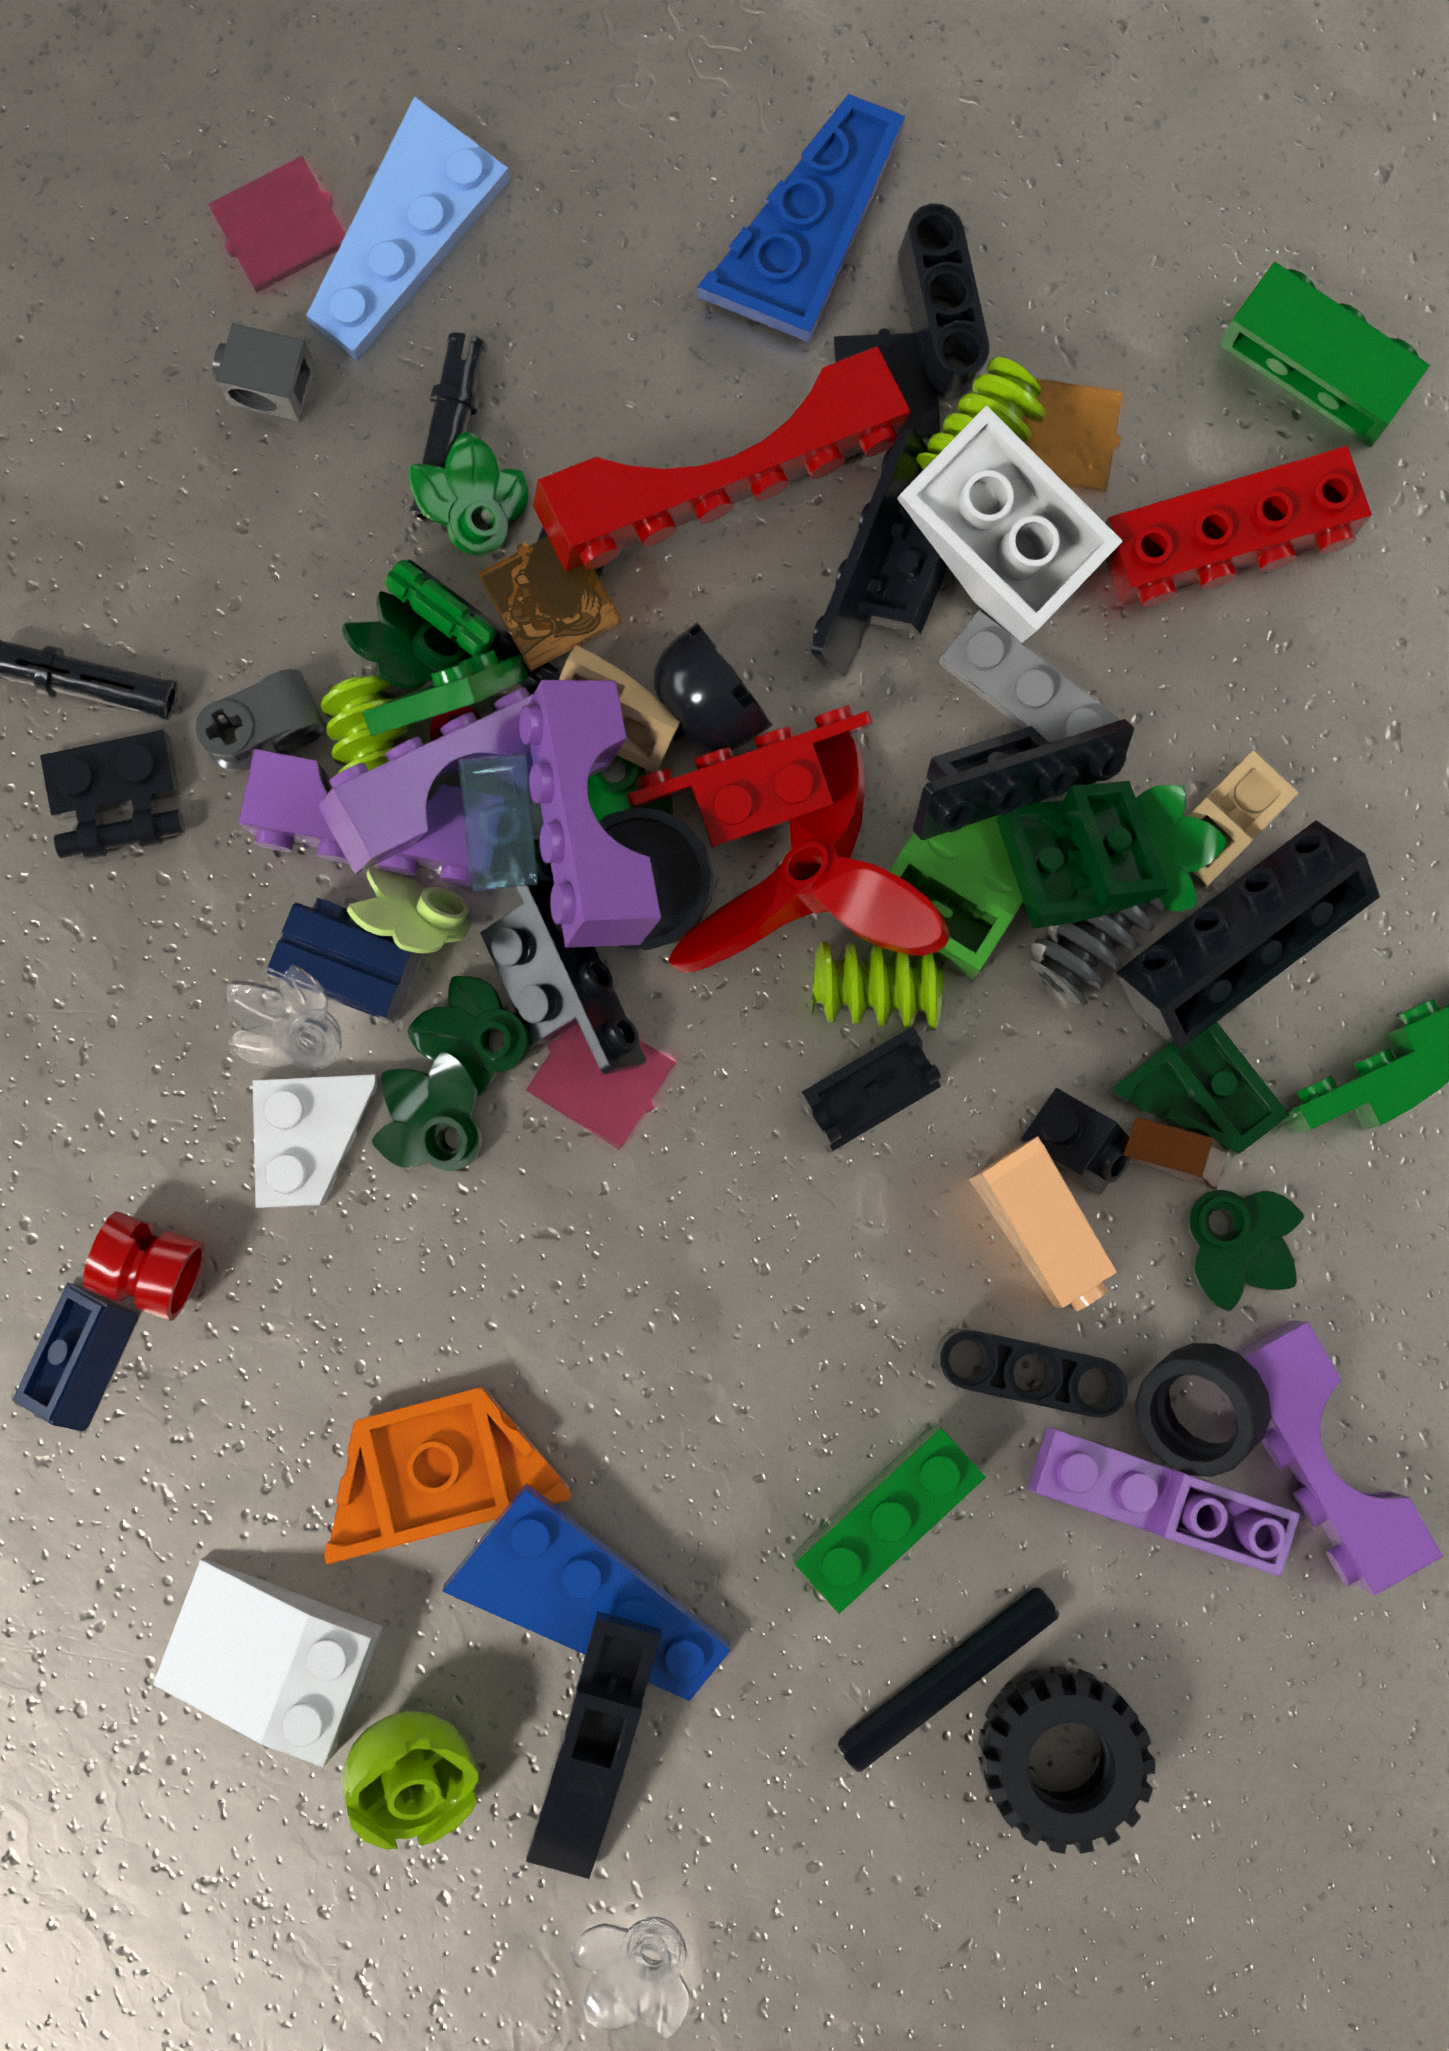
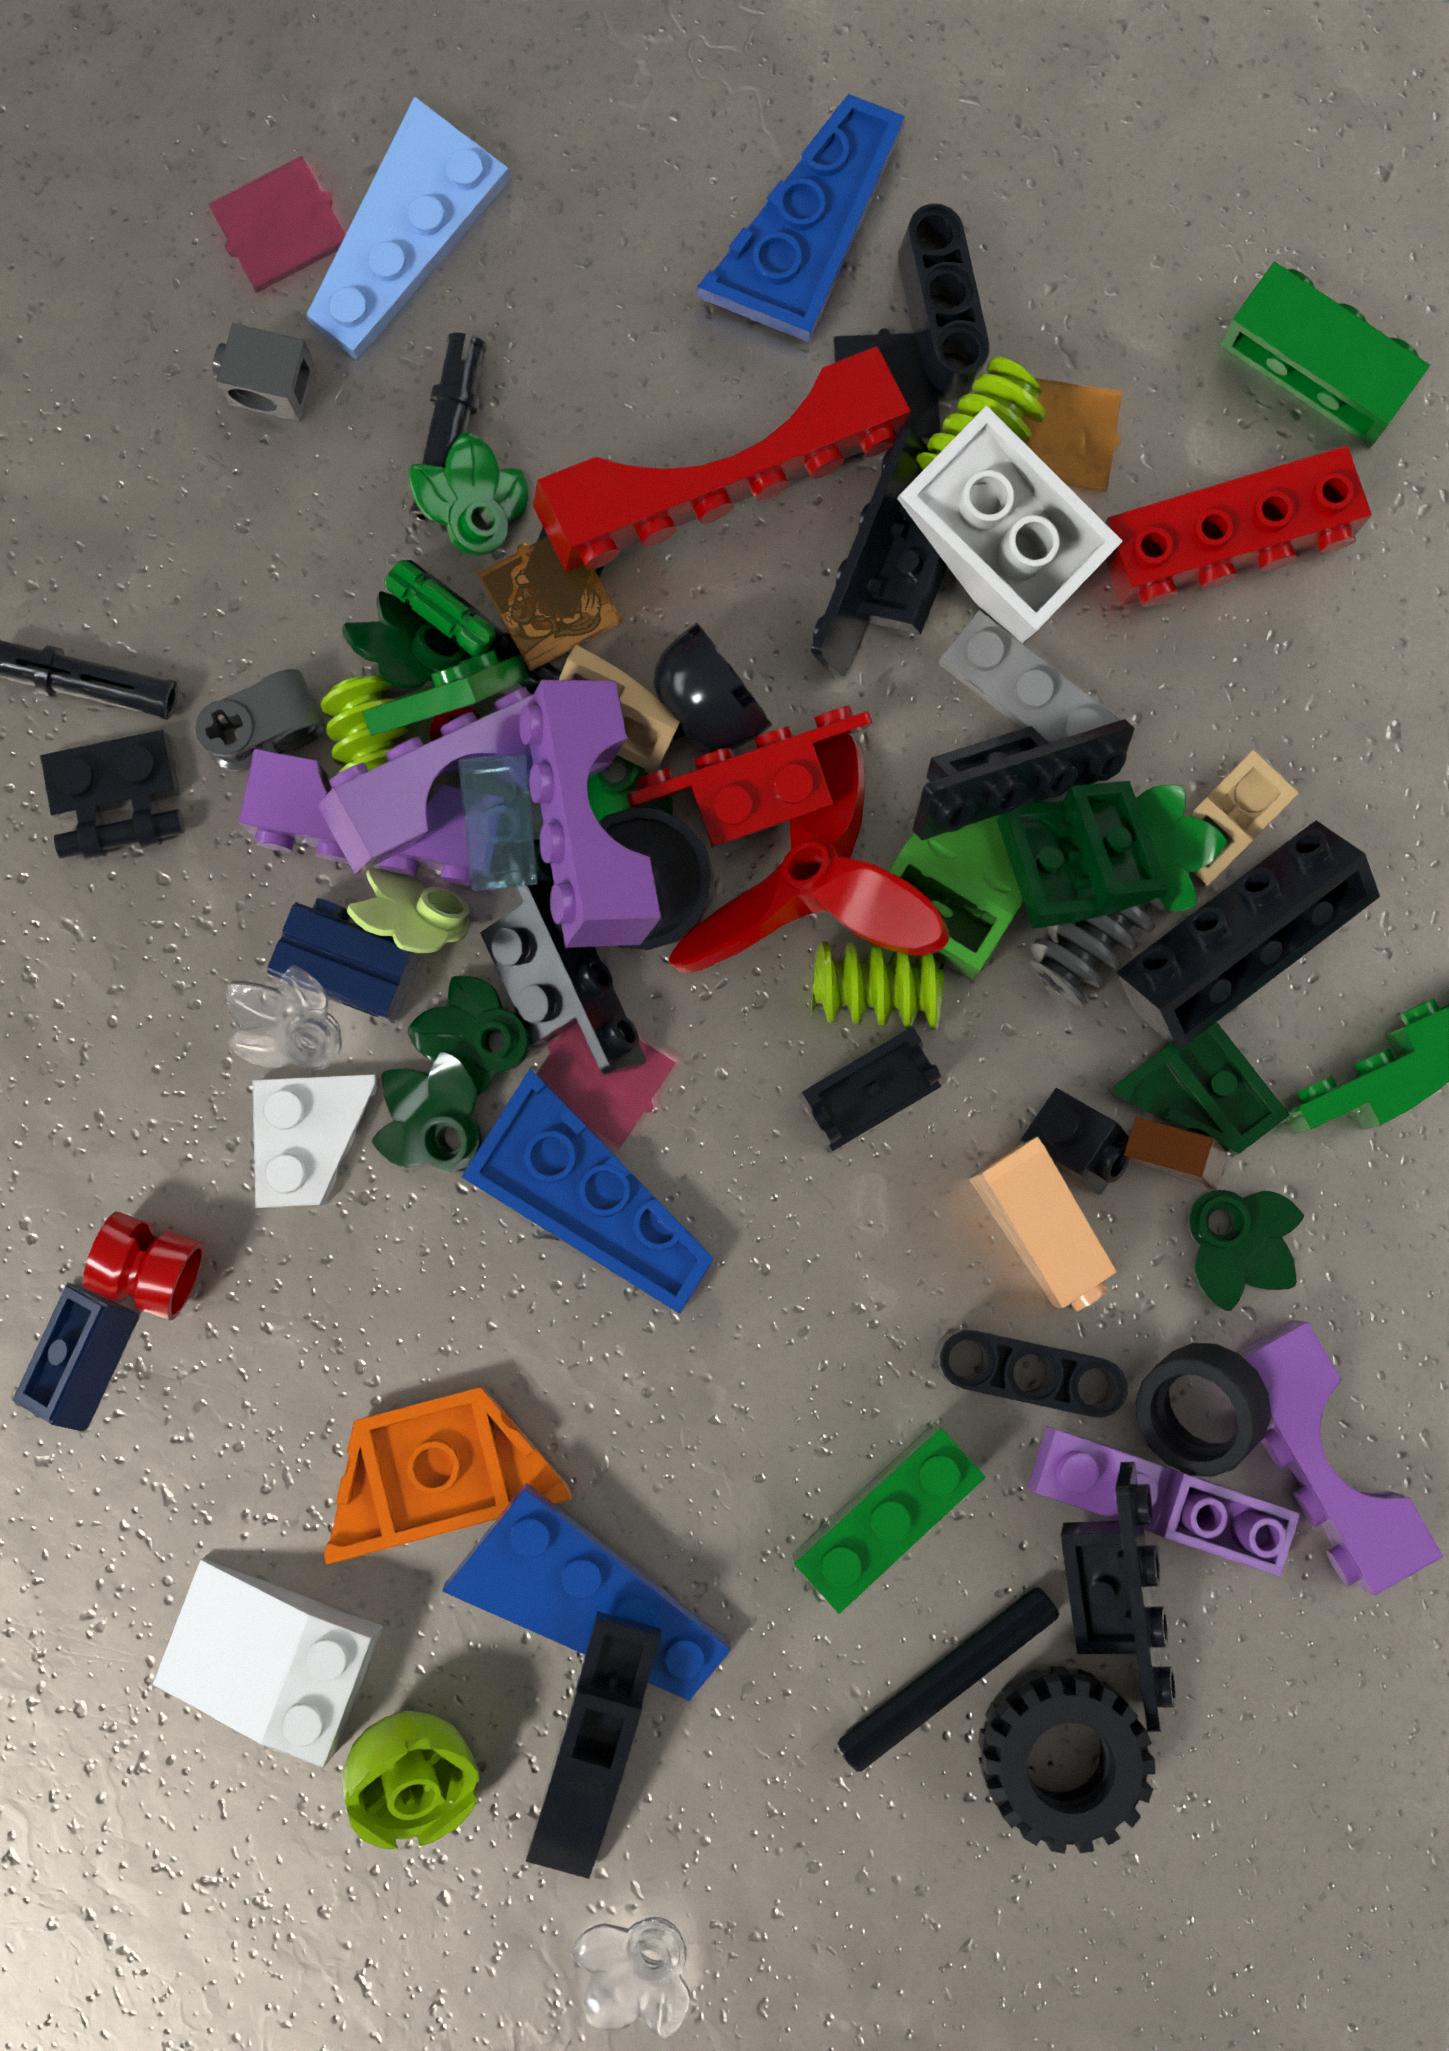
(575, 1188): none -> blue wing
(1111, 1591): none -> black bracket

